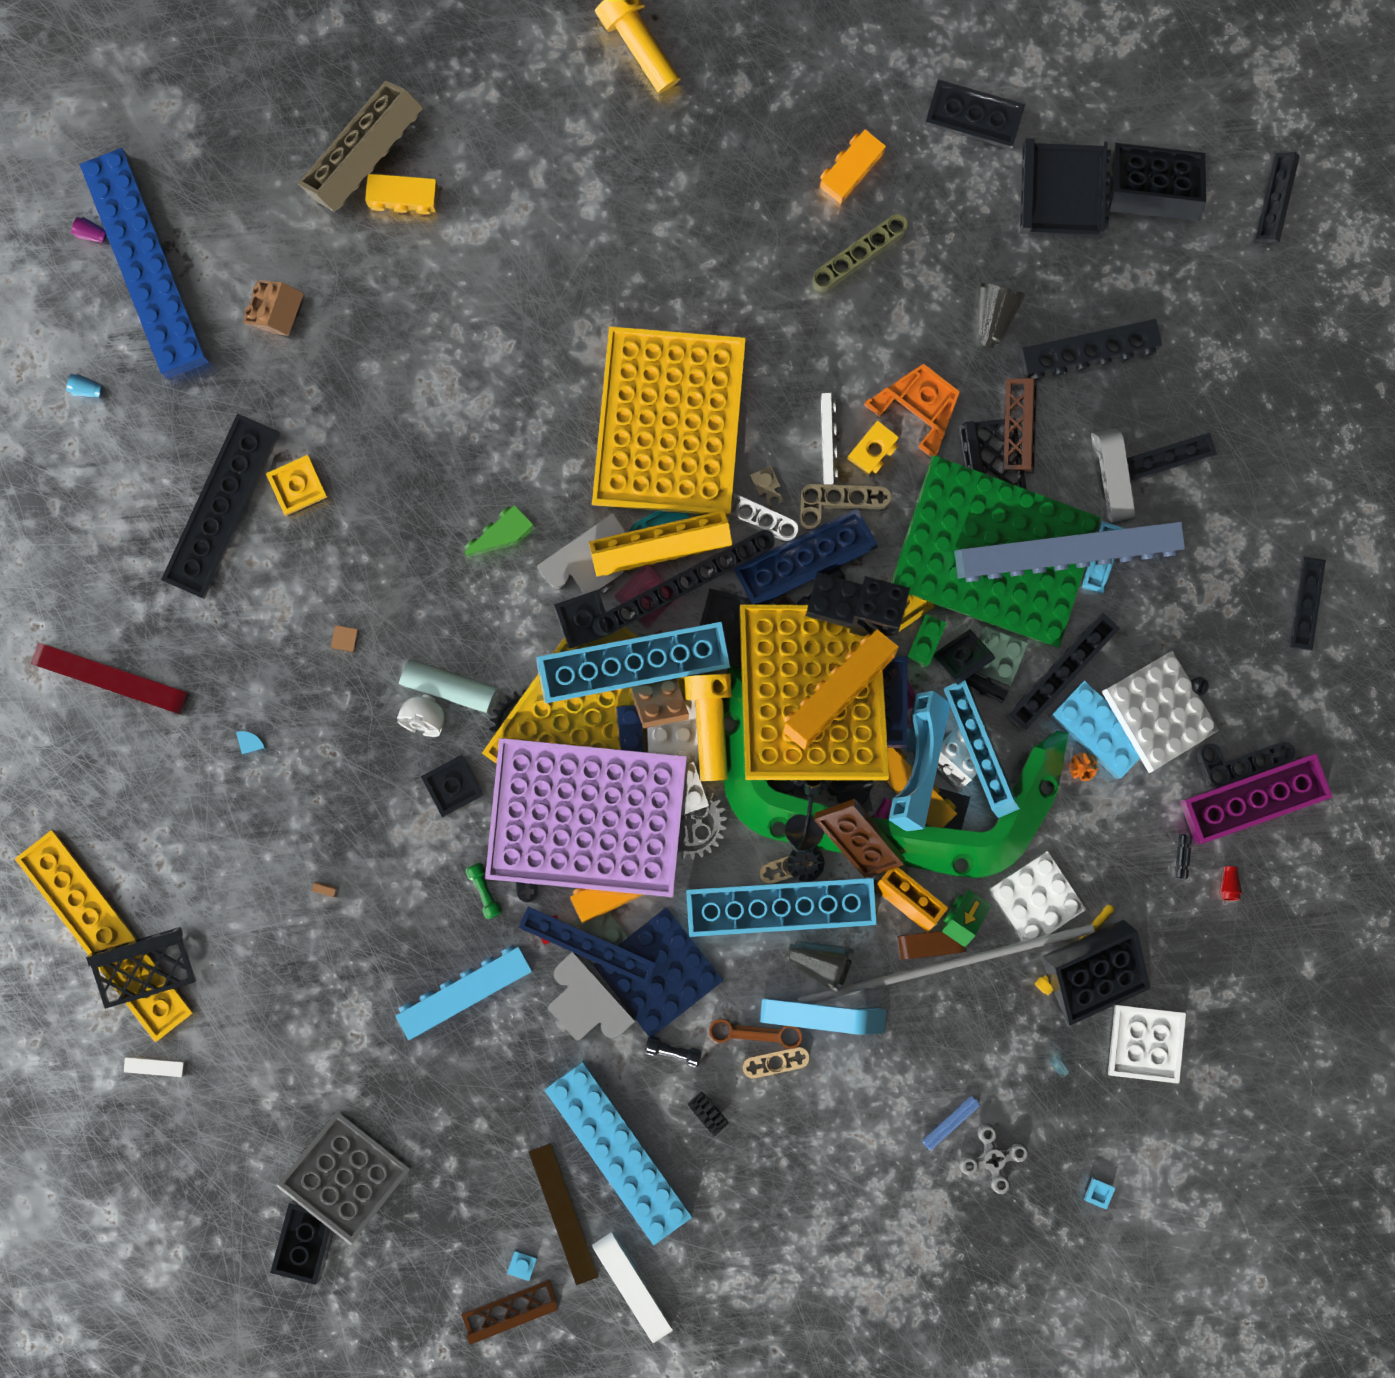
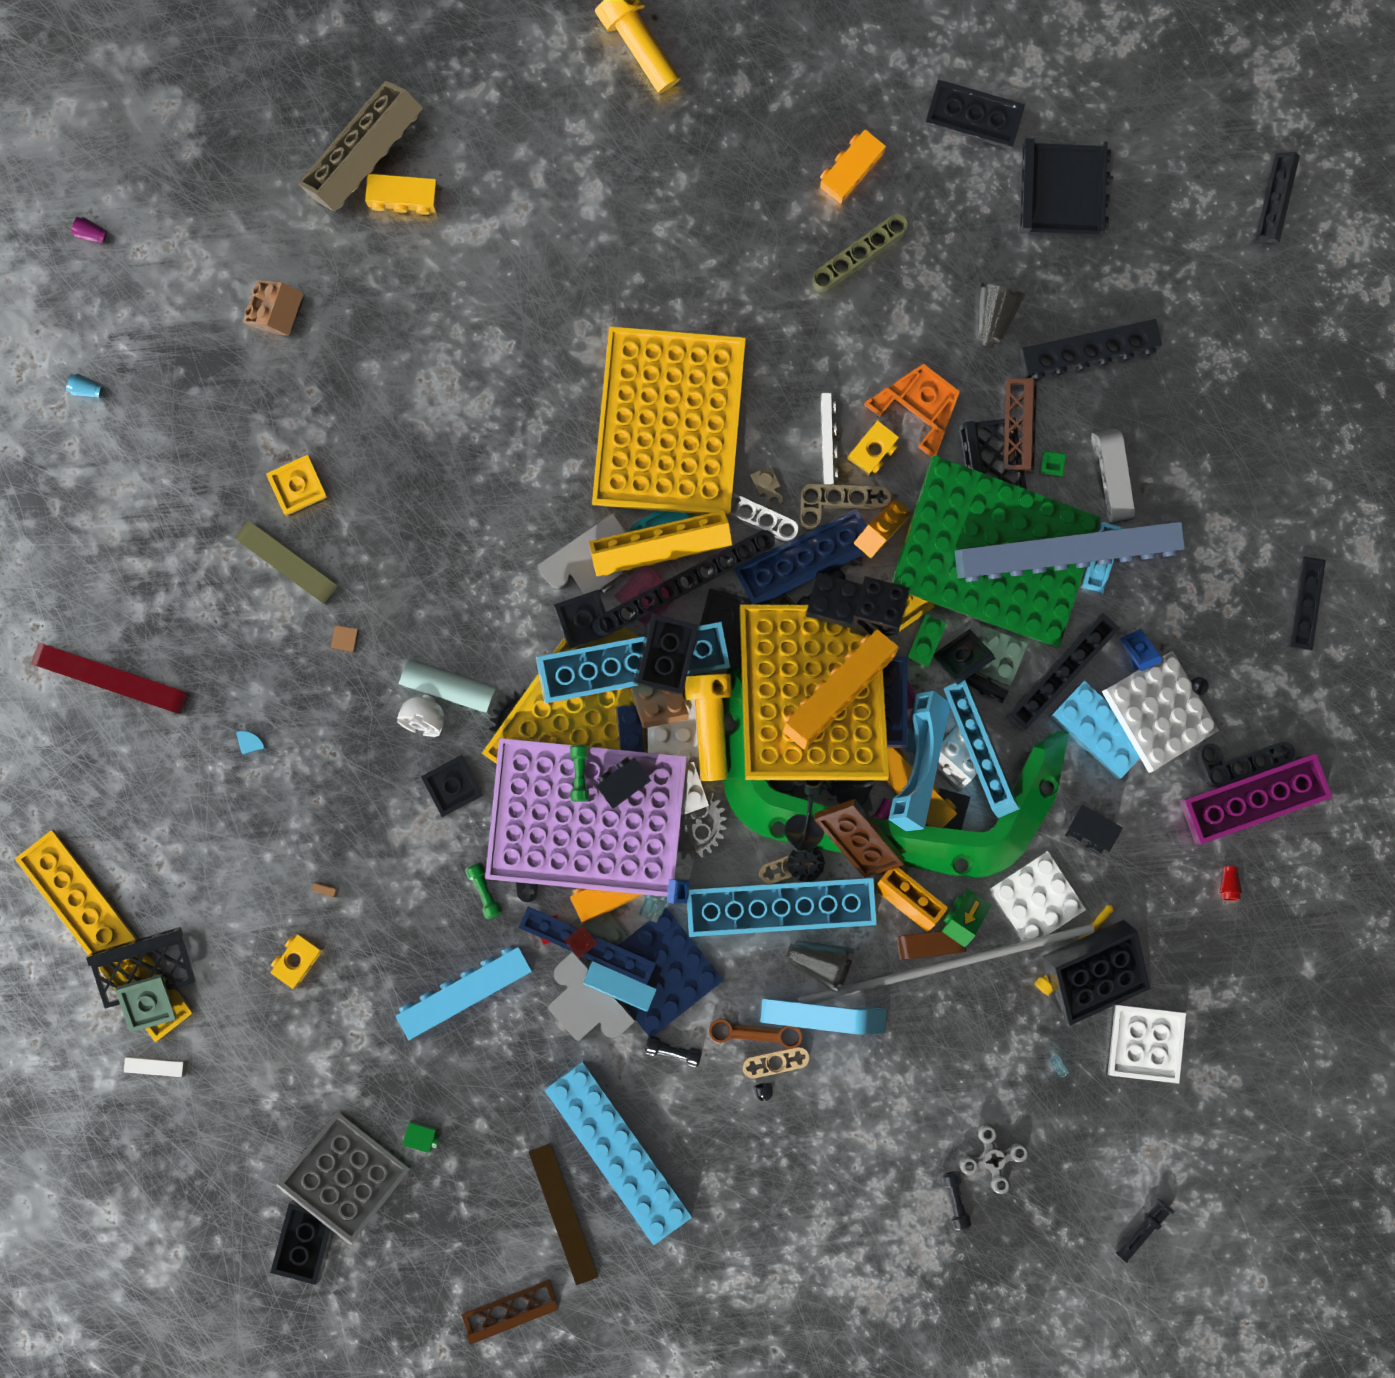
(144, 263): blue brick -> none
(146, 1003): none -> sand green plate
(220, 506): black plate -> none
(286, 562): none -> olive beam
(308, 953): none -> yellow brick
(421, 1136): none -> green brick
(507, 531): bright green slope -> none
(522, 1265): medium azure plate -> none
(579, 792): none -> green piece
(580, 941): none -> clear red plate
(619, 986): none -> medium azure tile
(622, 782): none -> black brick
(632, 1287): white beam -> none
(652, 908): none -> clear light blue plate
(666, 654): none -> black brick
(678, 891): none -> blue tile
(708, 1113): black tyre -> none
(763, 1091): none -> black hinge
(882, 528): none -> light orange brick
(951, 1123): medium blue axle -> none
(952, 1181): none -> black piece
(1053, 463): none -> green tile
(1083, 766): orange gear -> none
(1091, 829): none -> black brick
(1099, 1193): medium azure plate -> none
(1125, 1252): none -> black pin
(1140, 650): none -> blue slope
(1158, 182): black slope -> none
(1171, 456): black plate -> none
(1183, 856): black axle -> none

